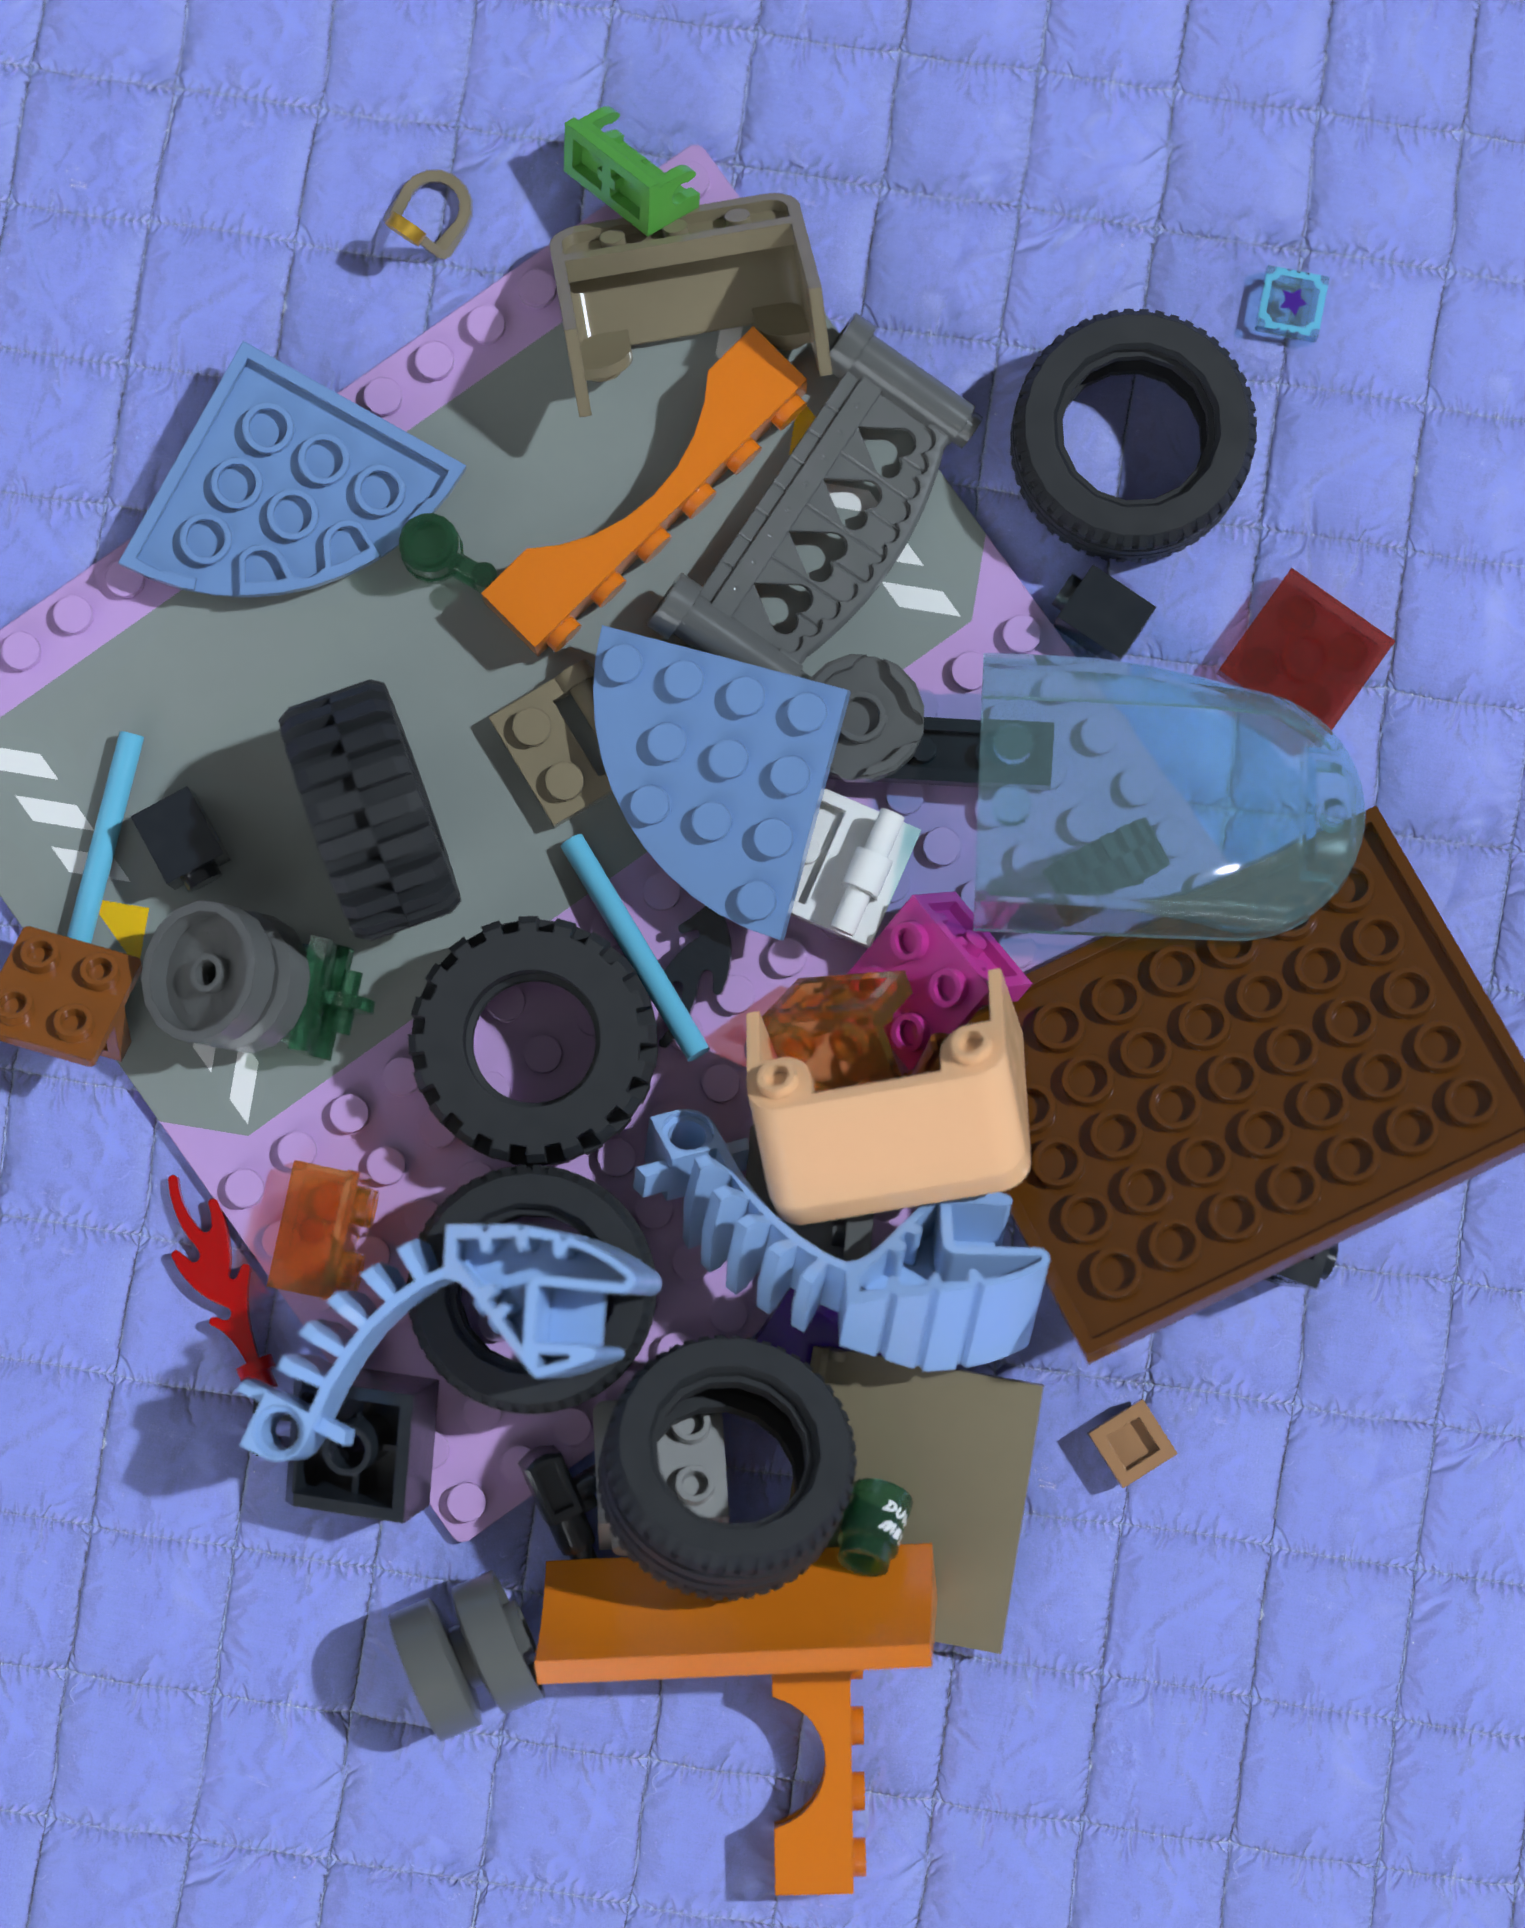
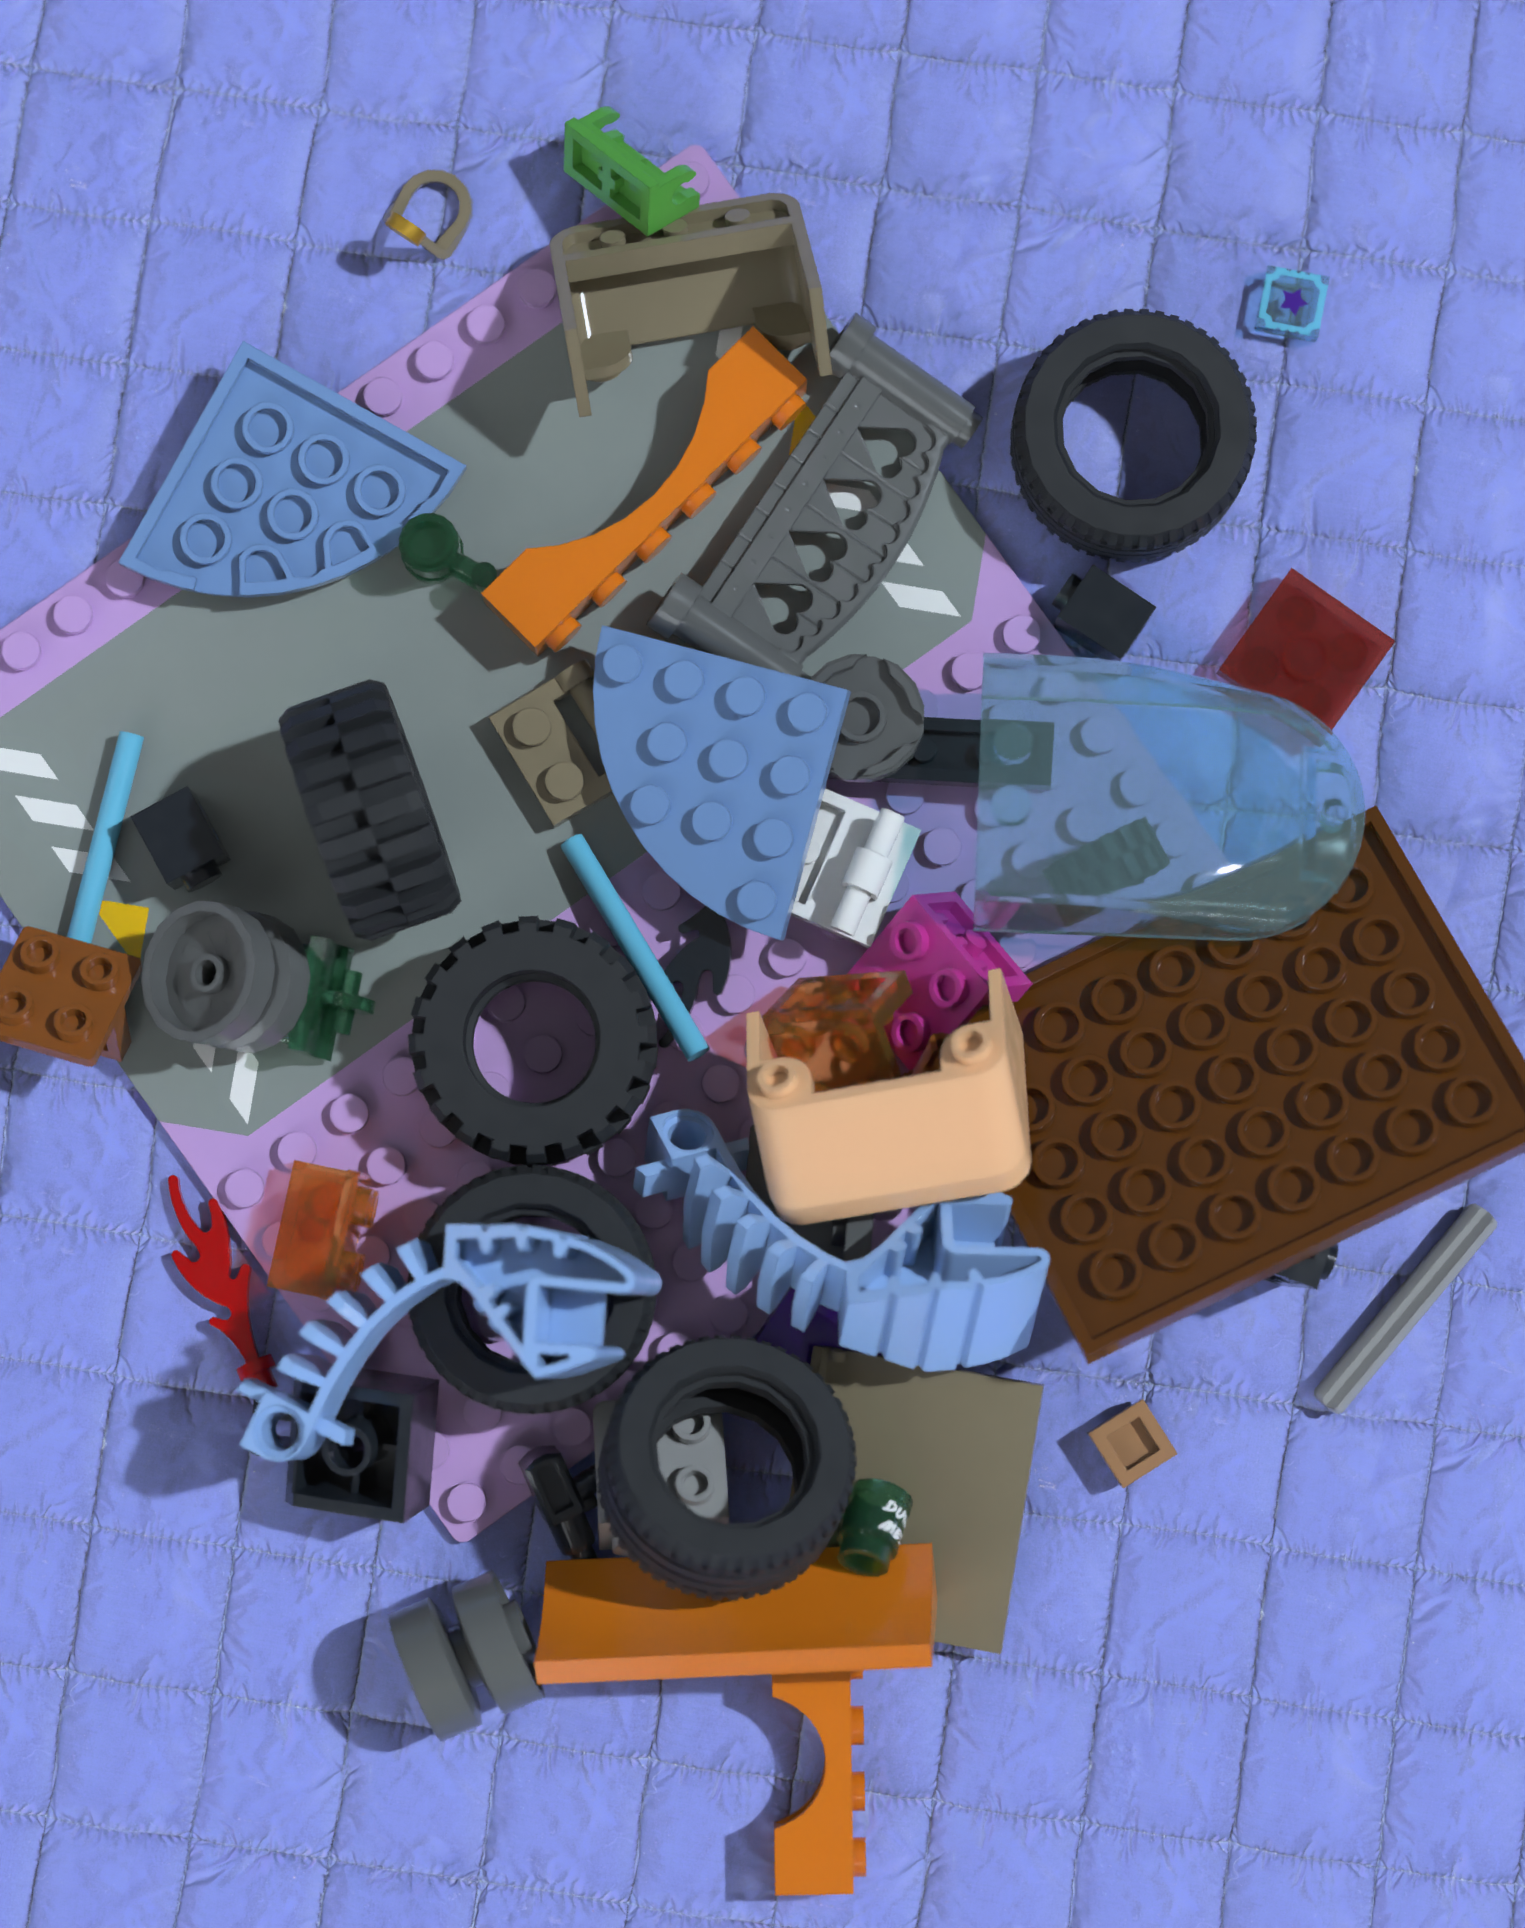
(1405, 1308): none -> light grey axle

